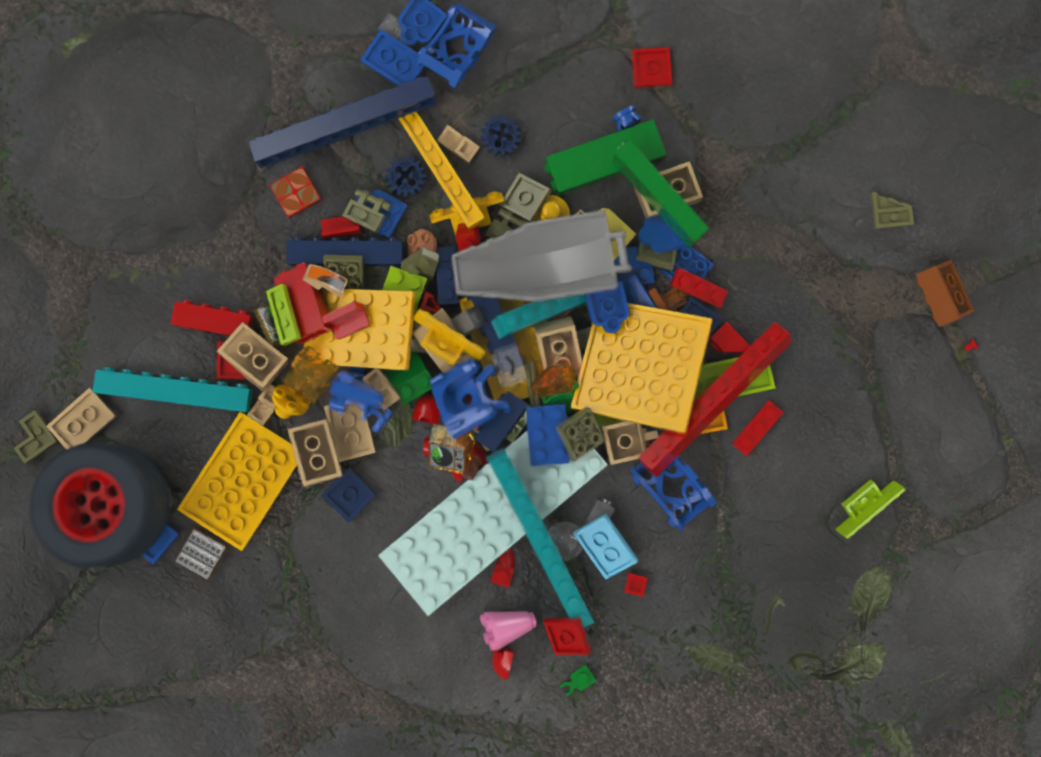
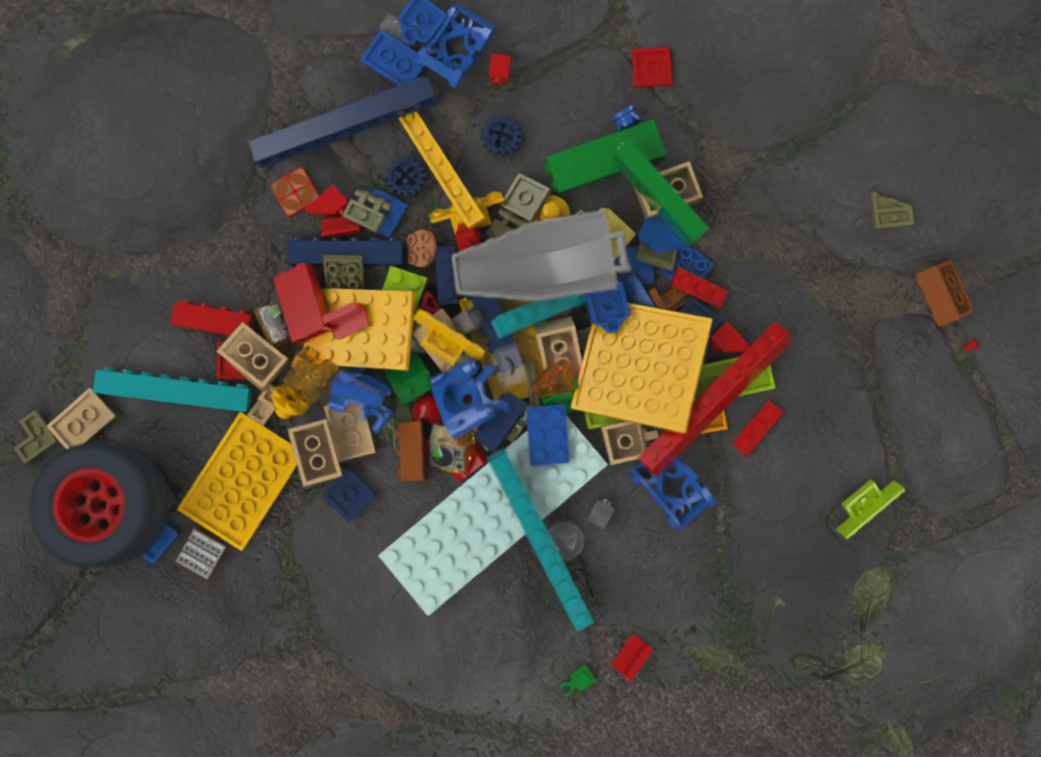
(283, 314): lime plate -> none
(322, 277): slope -> none
(328, 204): none -> red slope
(380, 382): tan slope -> none
(411, 451): none -> dark orange slope
(421, 263): olive wing -> none
(457, 144): tan slope -> none
(472, 469): copper piece -> none
(499, 69): none -> red brick
(502, 662): red brick -> none
(504, 568): red plate -> none
(505, 626): bright pink cone -> none
(567, 636): red tile -> none
(580, 433): olive tile -> none
(605, 546): medium azure tile -> none
(631, 657): none -> red panel
(635, 584): red plate -> none

